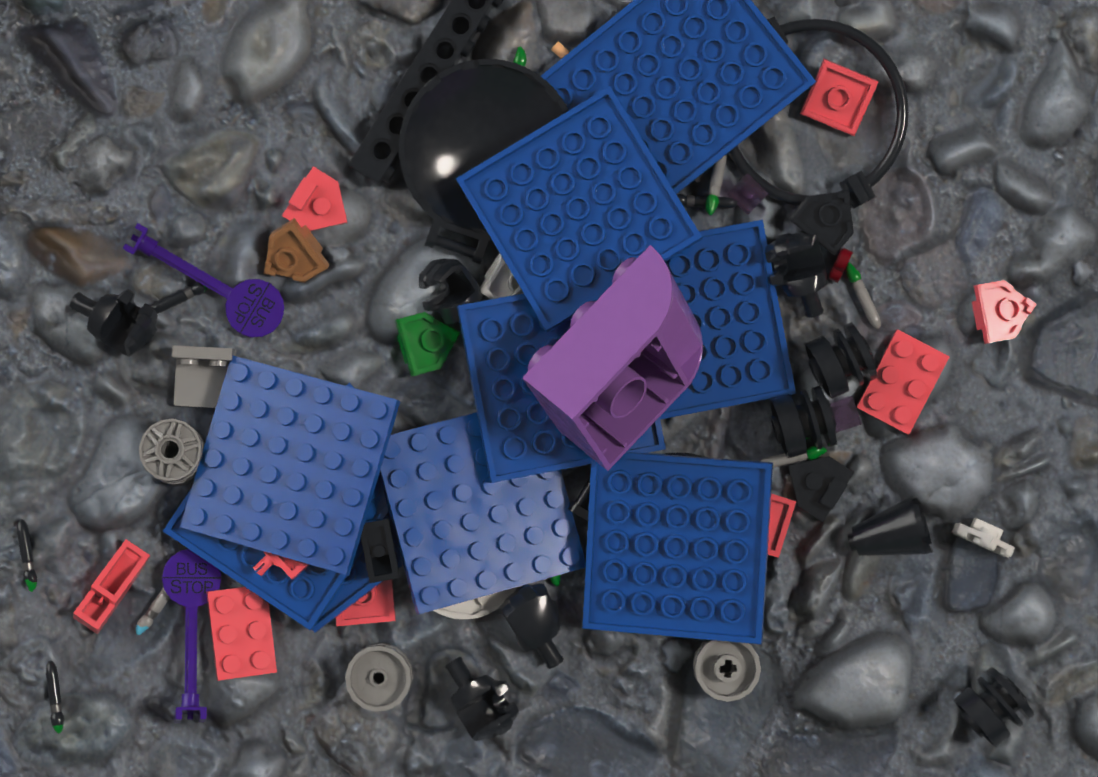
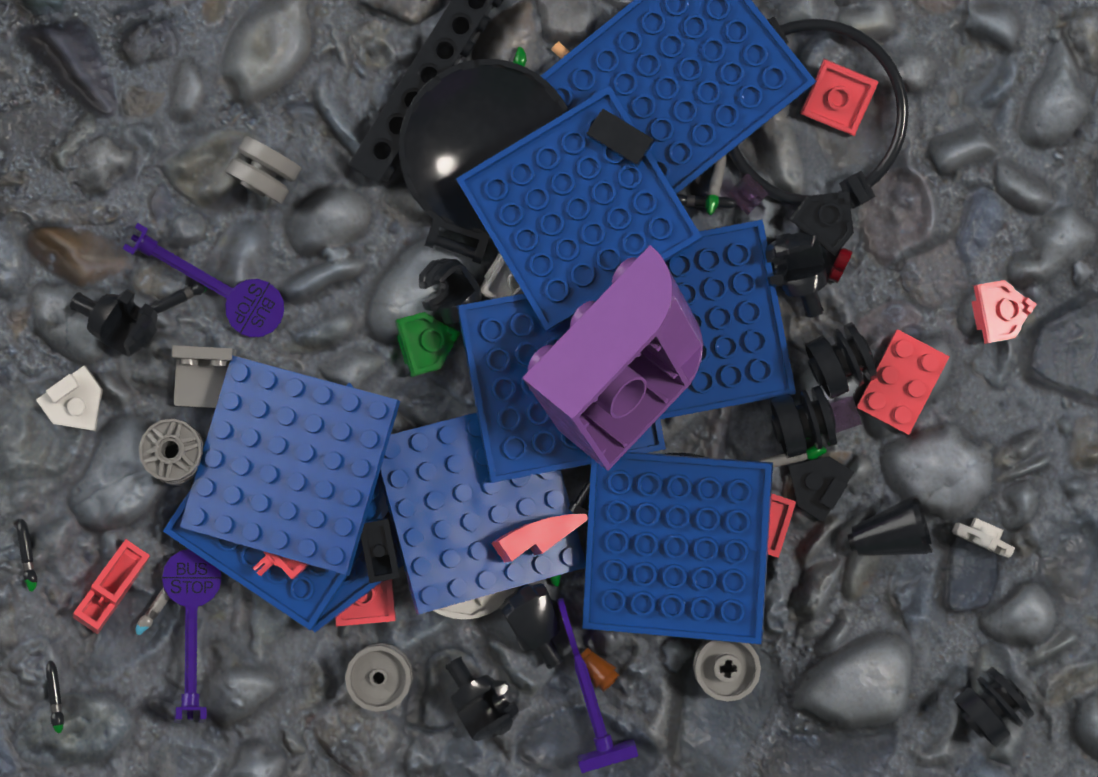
(73, 400): none -> white plate
(240, 633): coral plate -> none
(262, 171): none -> light grey wheel
(294, 253): medium nougat plate -> none
(317, 202): coral plate -> none
(537, 536): none -> coral slope
(600, 671): none -> dark orange cone
(606, 752): none -> dark purple piece
(620, 137): none -> black tile
(865, 300): light grey piece -> none

